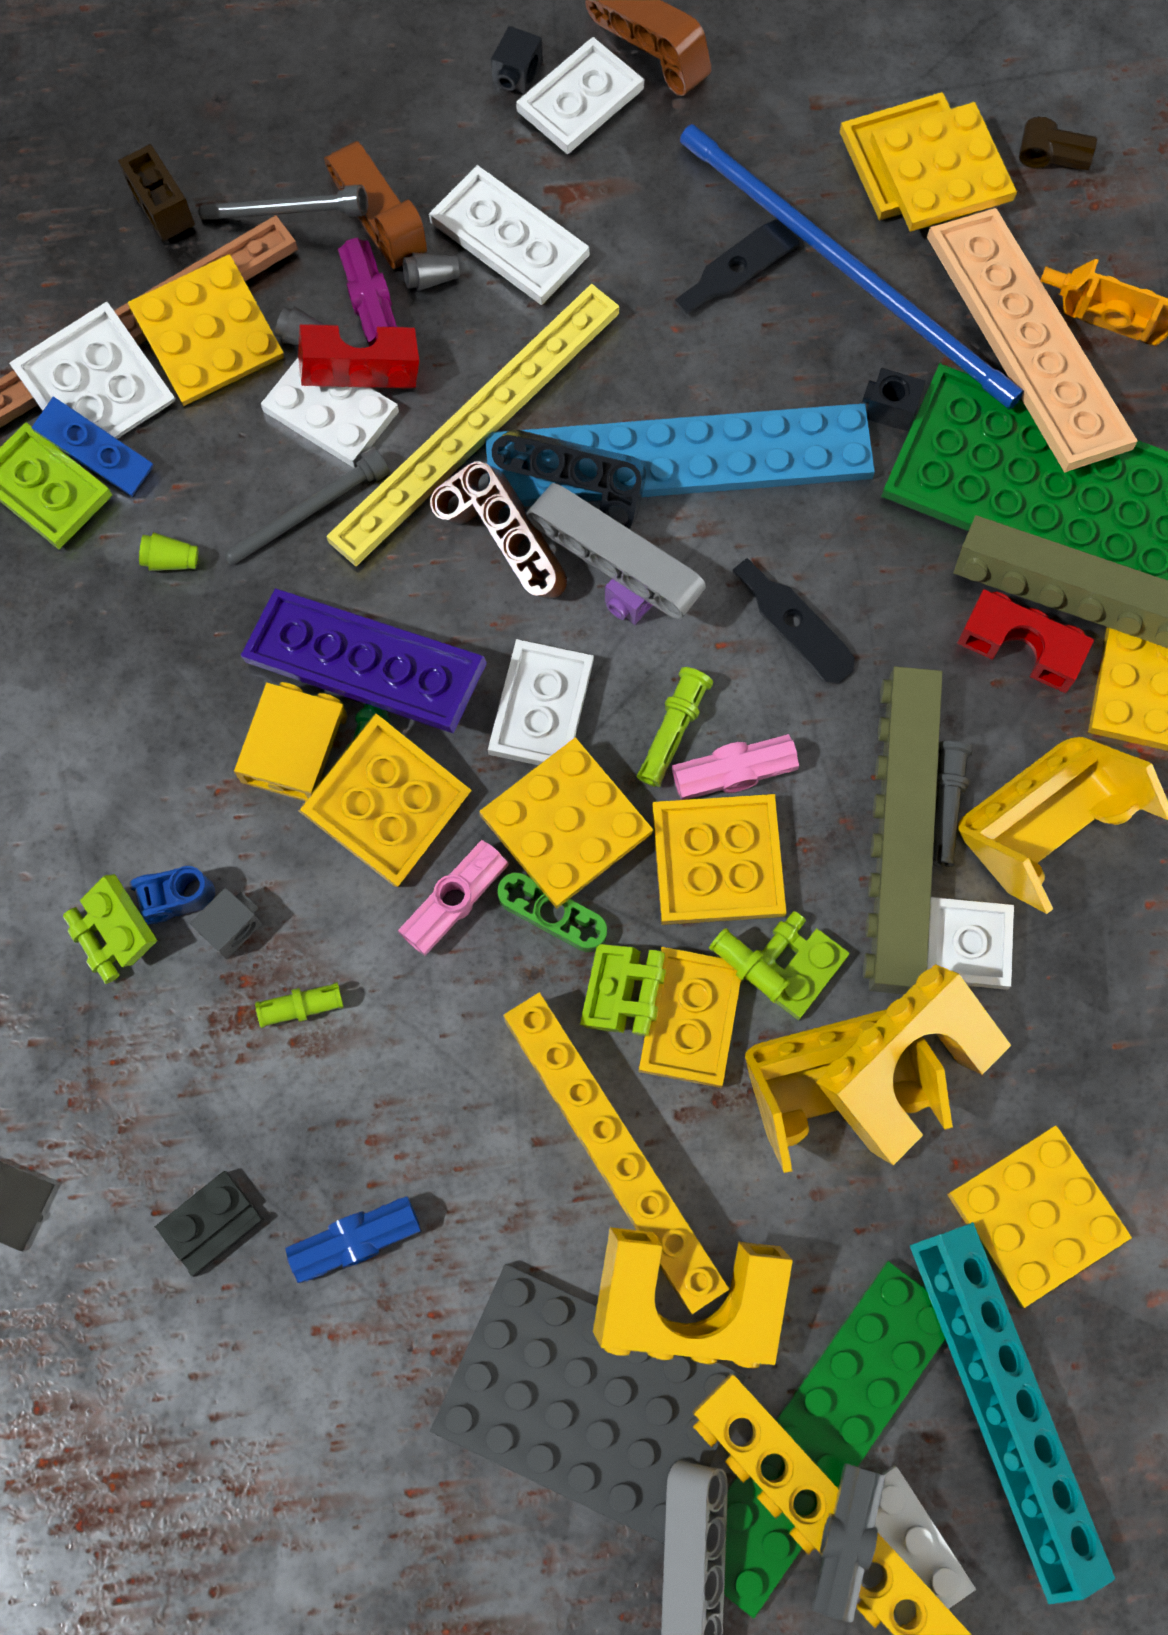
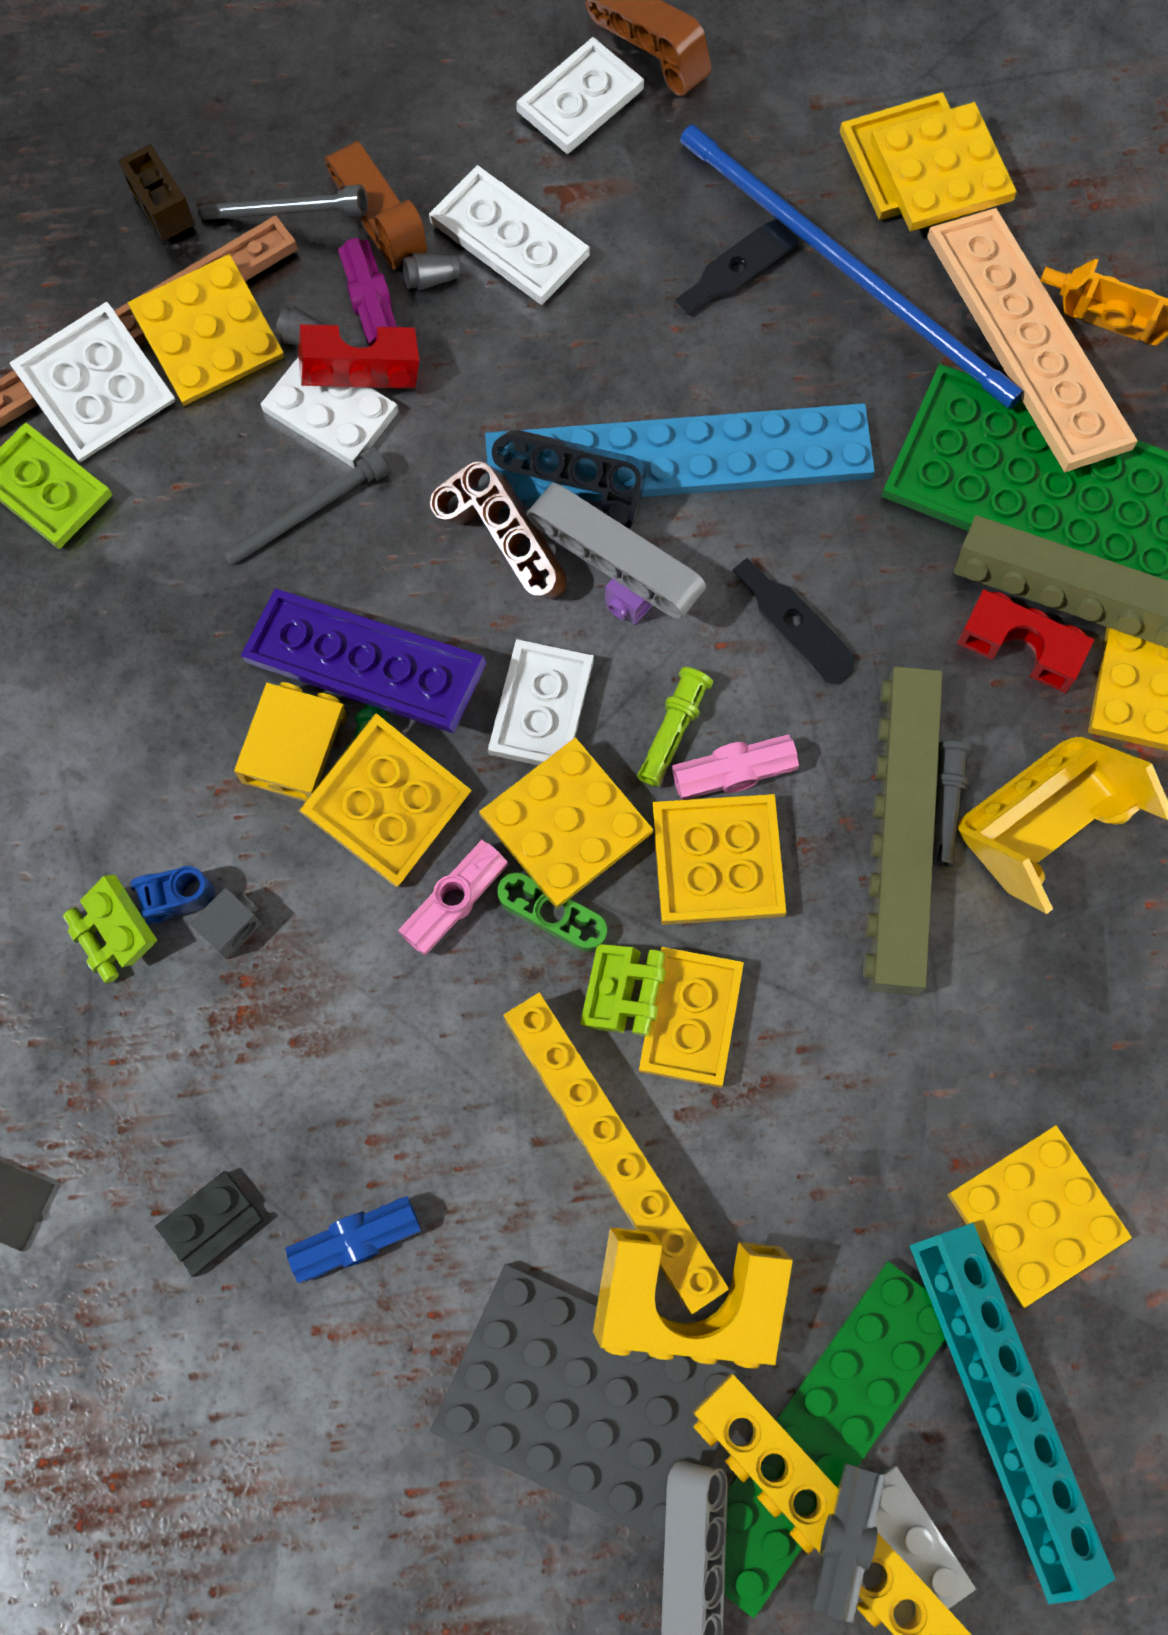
(92, 446): blue plate -> none
(166, 553): lime cone -> none
(299, 1005): lime pin -> none
(471, 424): light yellow plate -> none
(517, 60): black brick -> none
(749, 965): lime pin -> none
(789, 1066): yellow windscreen -> none
(809, 969): lime plate -> none
(863, 1077): yellow arch -> none
(893, 413): black brick -> none
(972, 940): white plate -> none
(1047, 144): dark brown piece -> none

